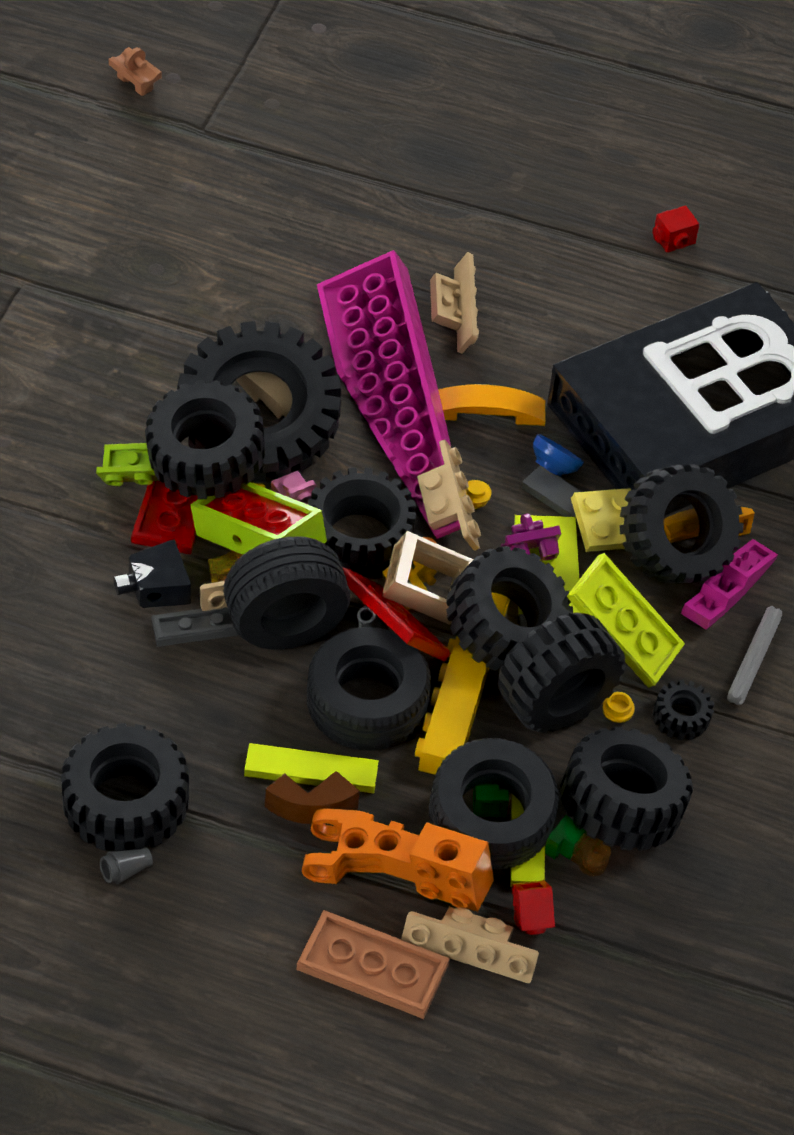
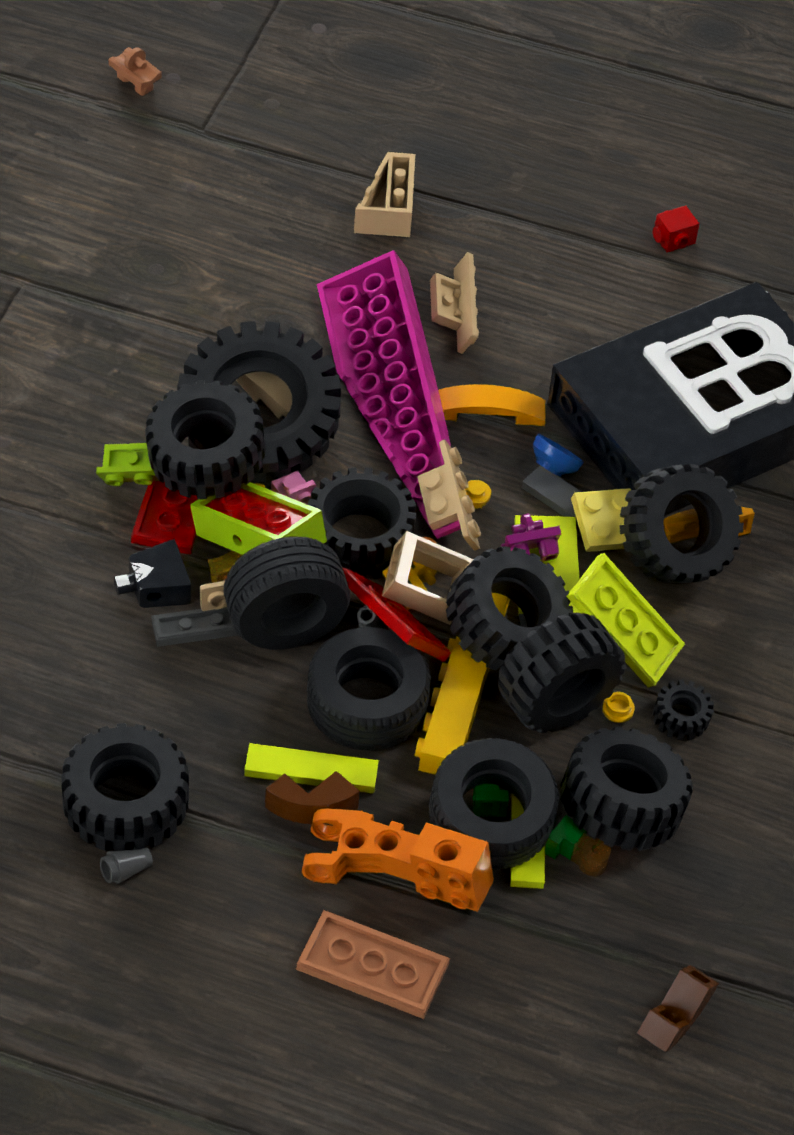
(389, 199): none -> tan wedge
(472, 941): tan bracket -> none
(533, 906): red brick -> none
(679, 1009): none -> reddish brown brick
(730, 585): dark pink slope -> none
(754, 655): light grey axle -> none

